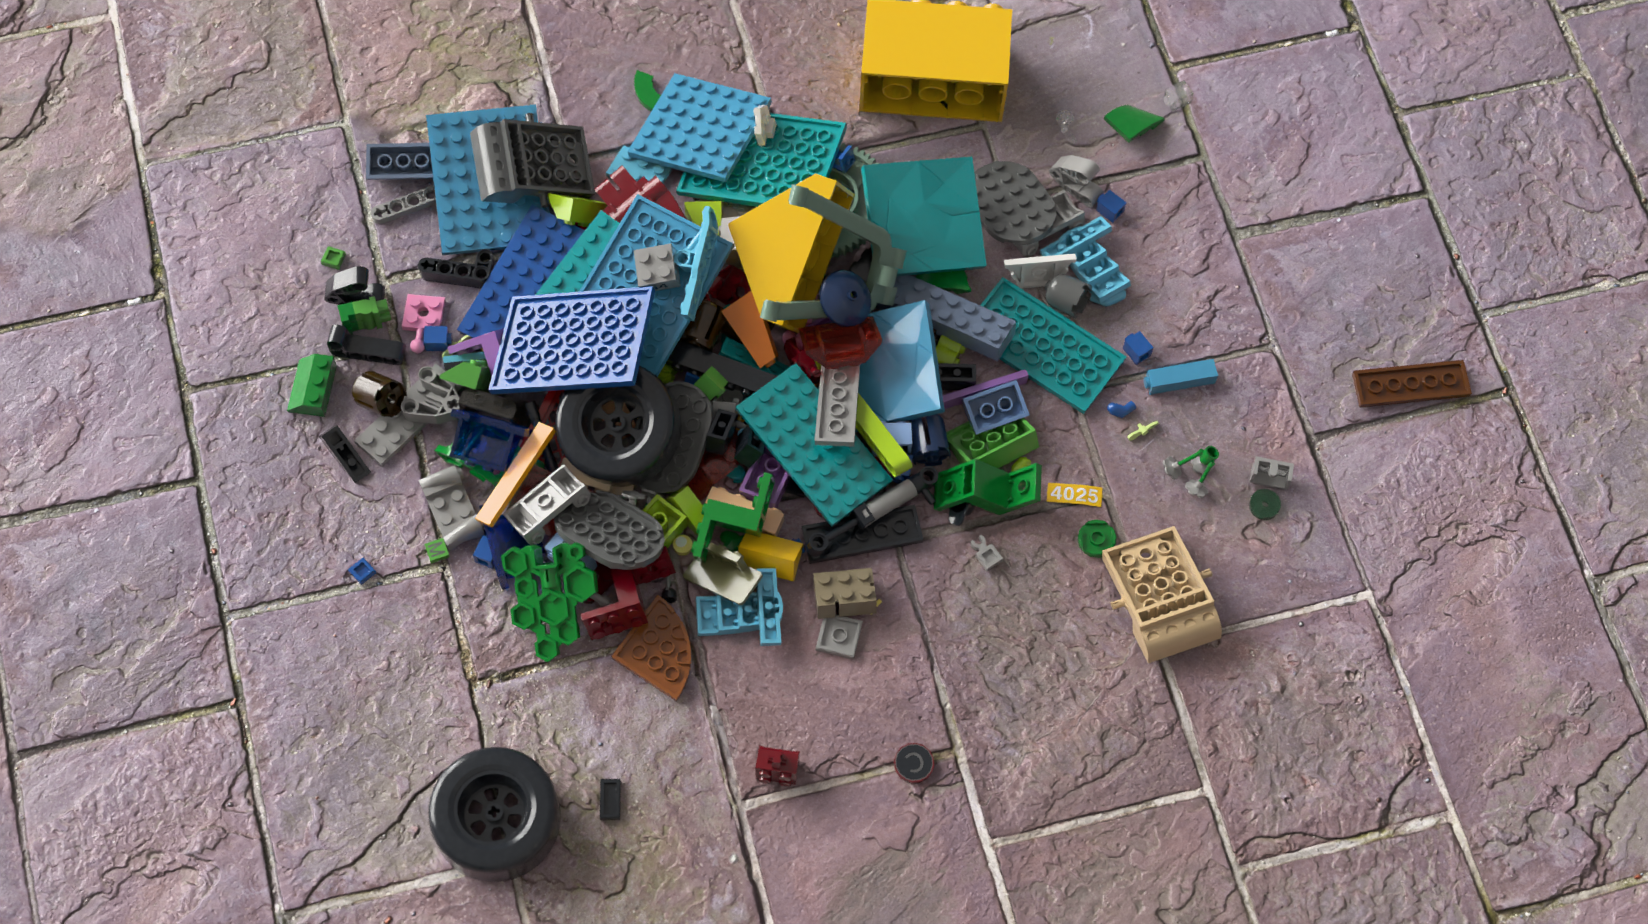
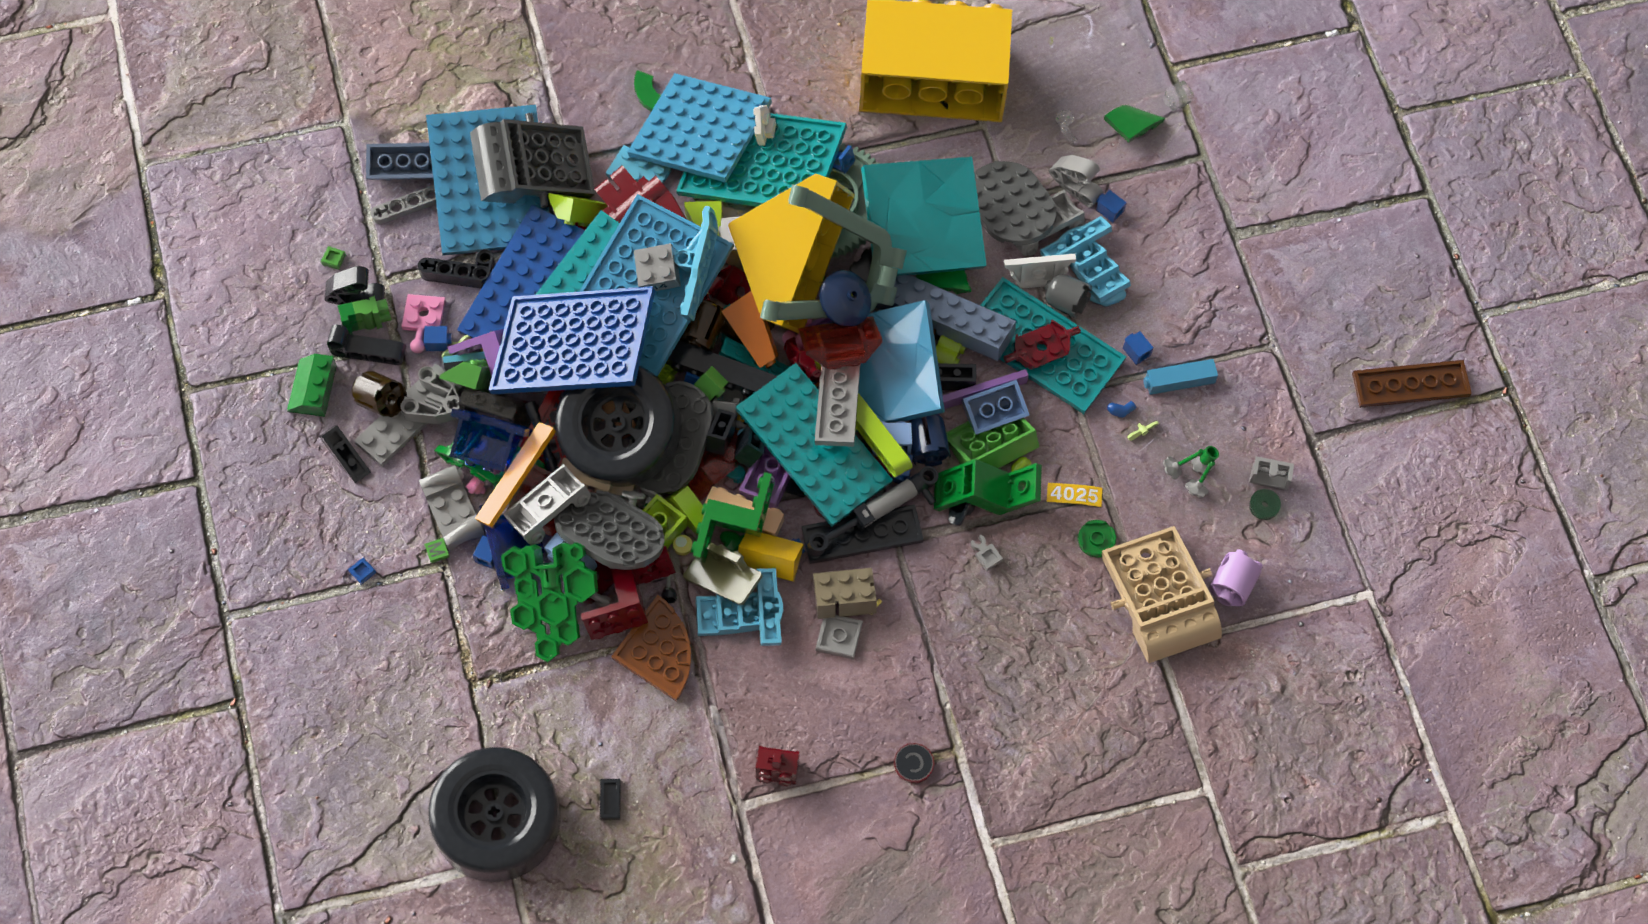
(475, 486): none -> bright pink plate
(1053, 336): none -> dark red plate
(1235, 578): none -> lavender cylinder

